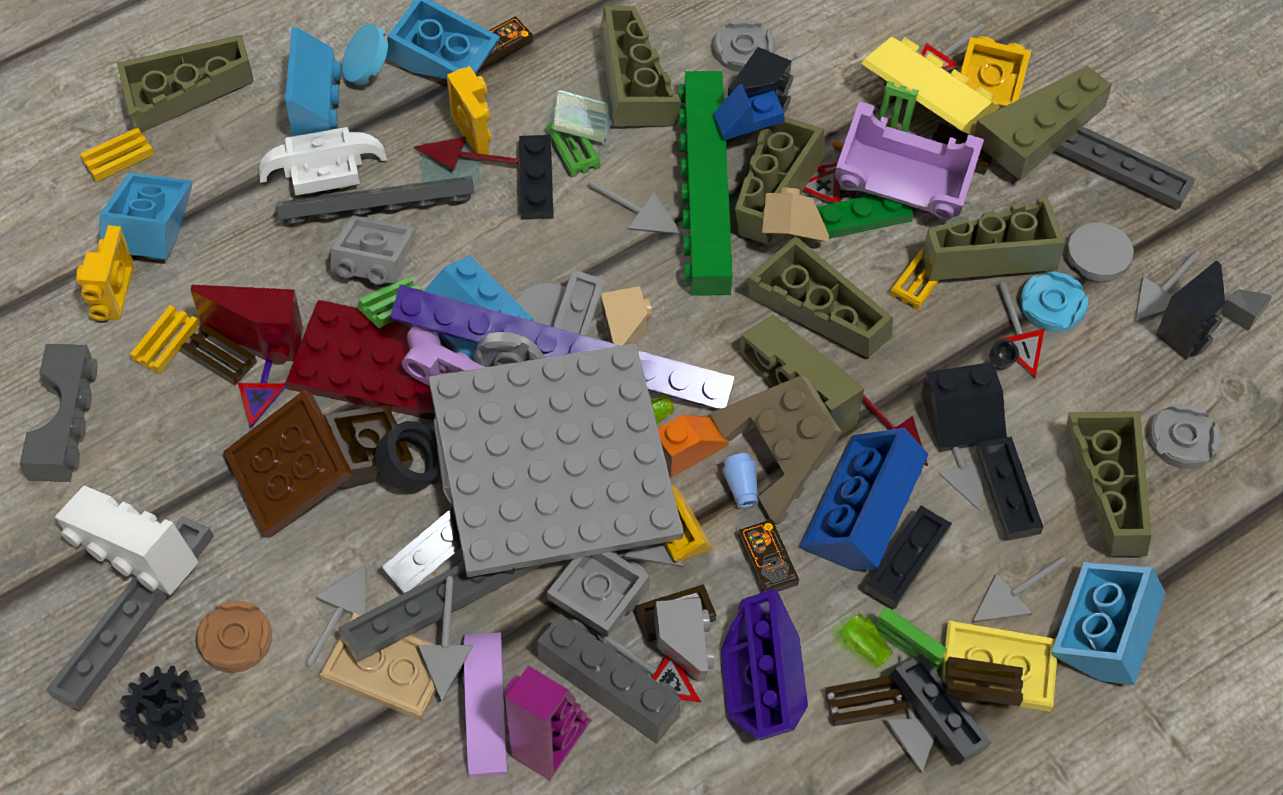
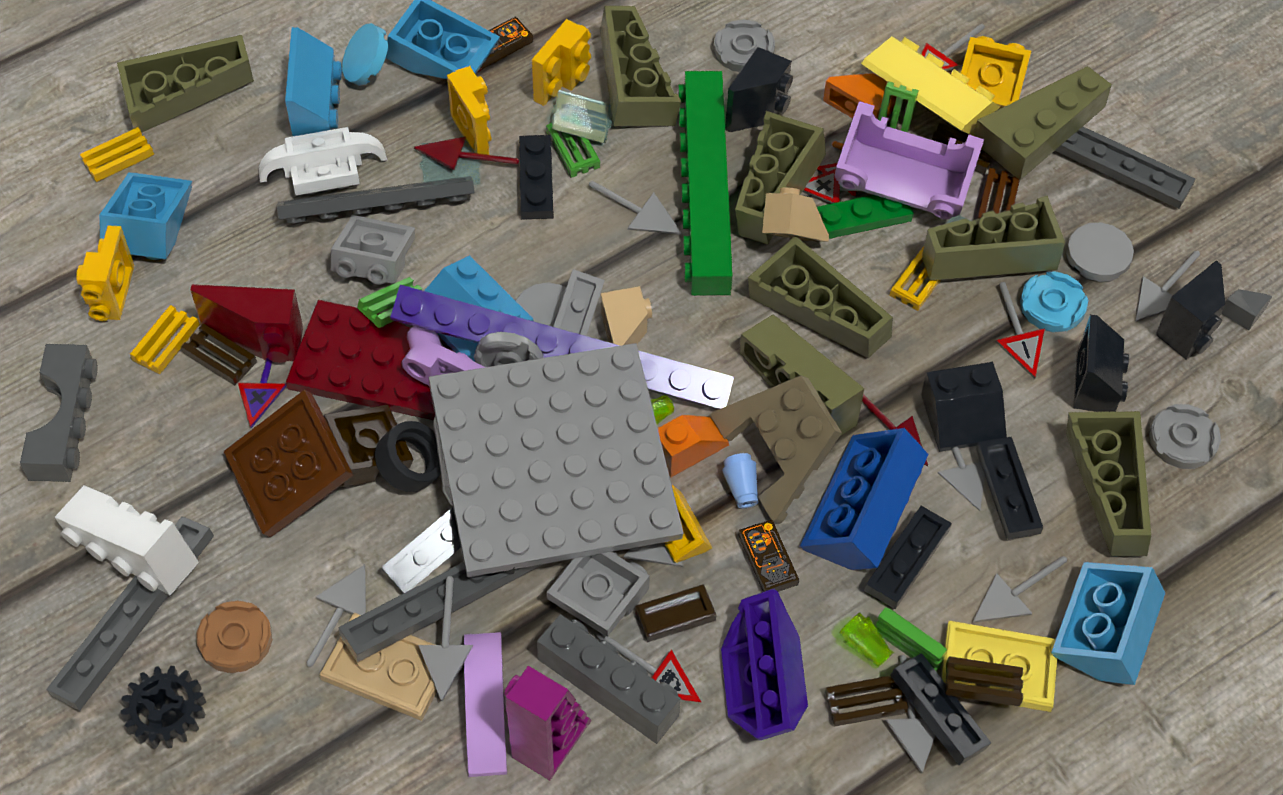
(561, 61): none -> yellow plate
(681, 635): light grey slope -> none
(744, 114): blue slope -> none
(847, 91): none -> orange slope
(1003, 179): none -> reddish brown tile
(1010, 357): black hinge -> none
(1100, 368): none -> black slope

